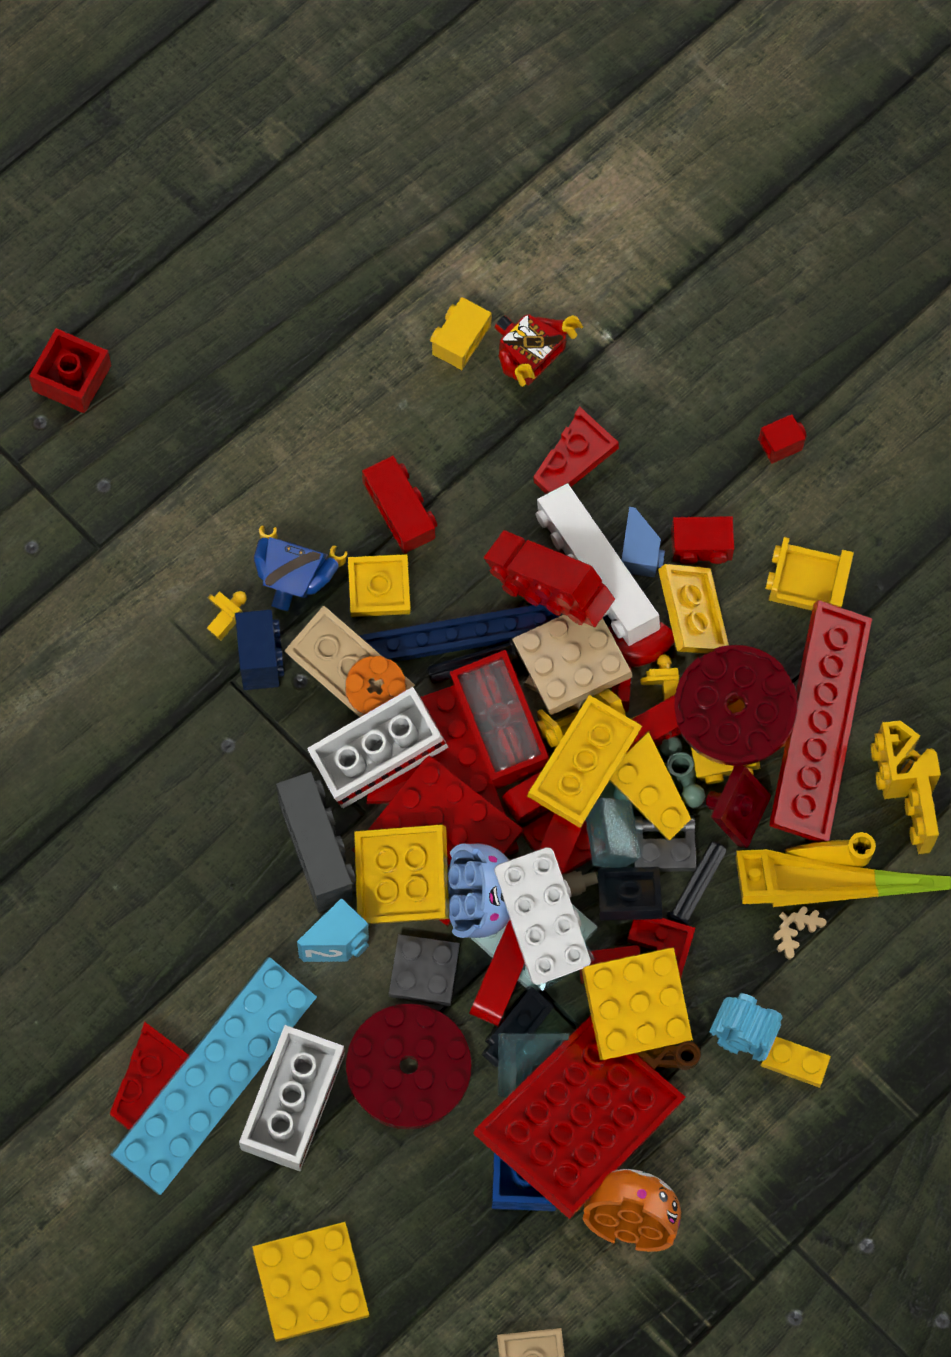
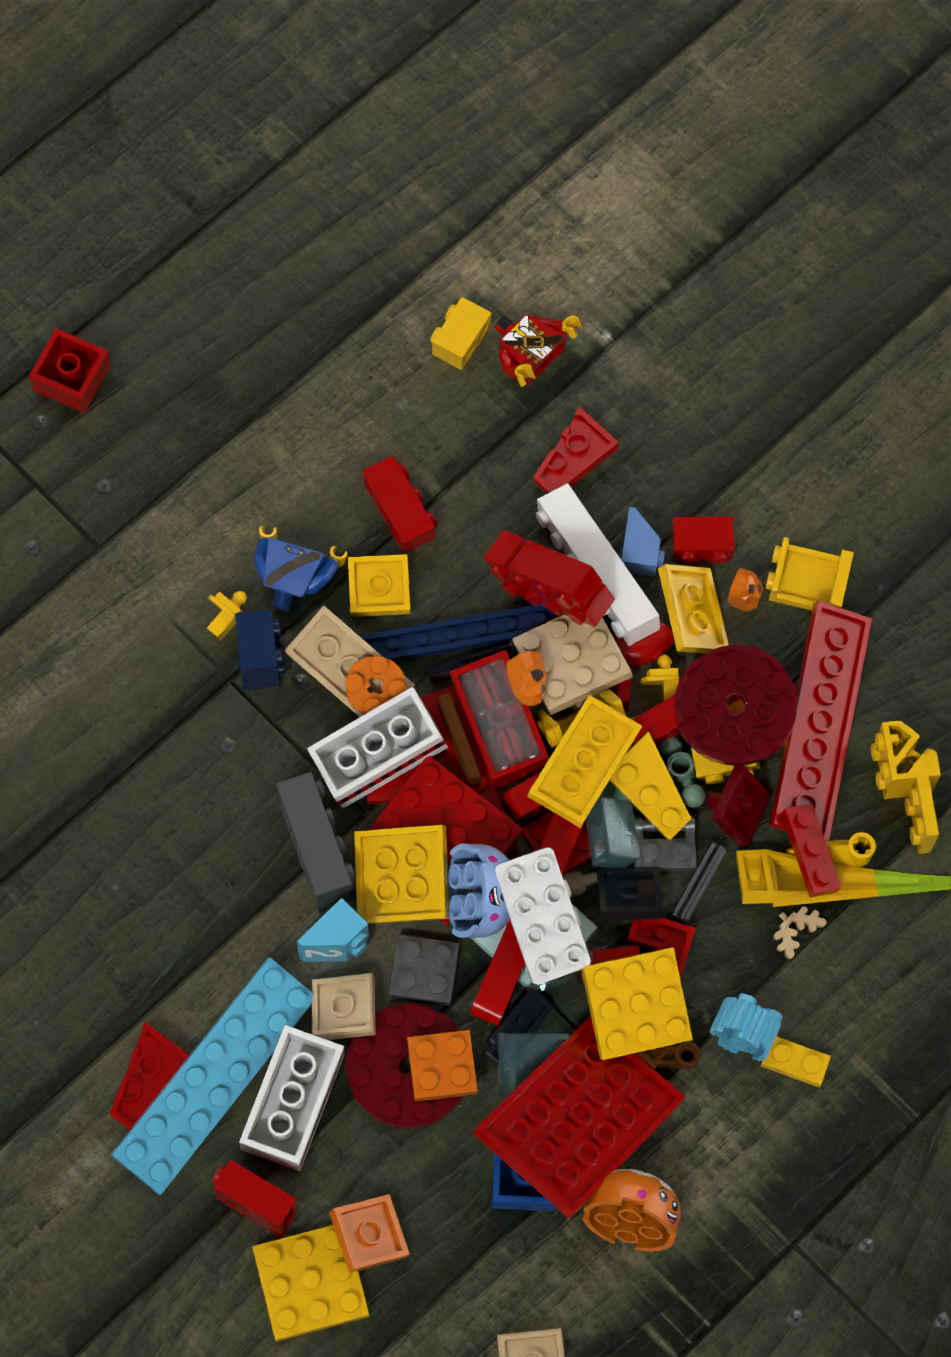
(254, 1198): none -> red brick
(343, 1006): none -> tan plate
(369, 1233): none -> orange plate
(442, 1065): none -> orange plate
(459, 740): none -> reddish brown tile
(527, 677): none -> orange rock
(745, 590): none -> orange rock
(782, 438): red brick -> none
(811, 850): none -> red plate

